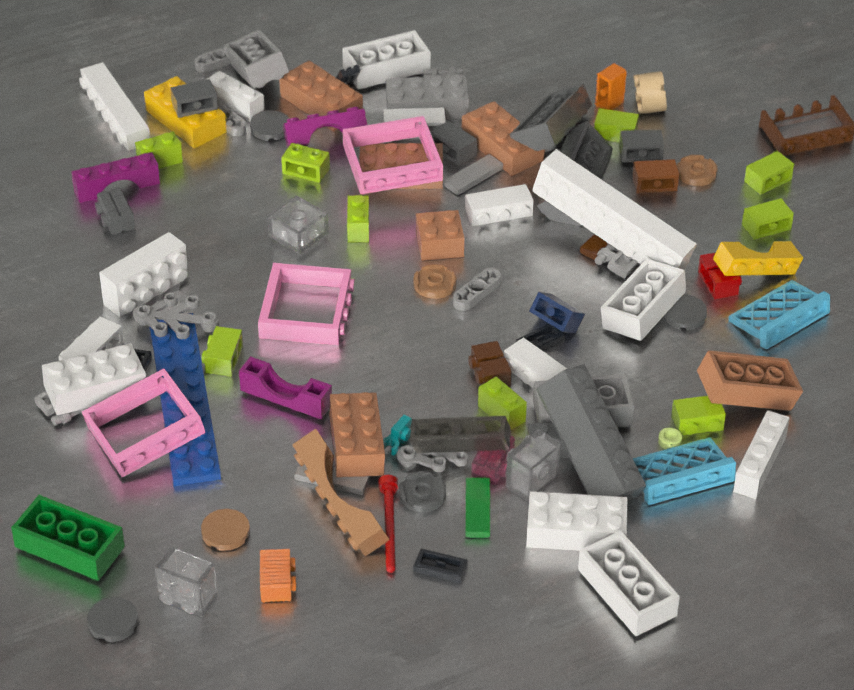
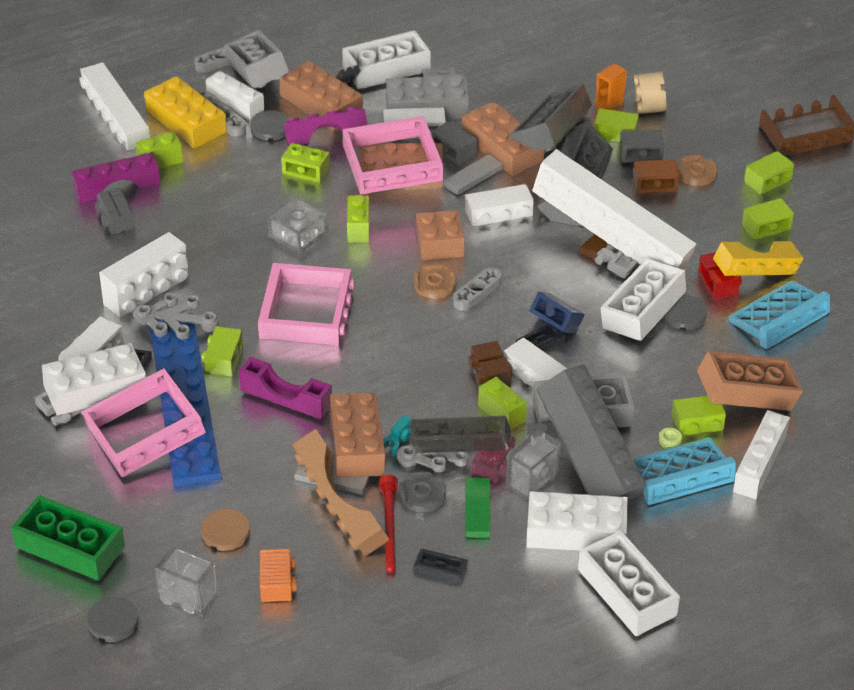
(194, 98): dark grey brick -> none

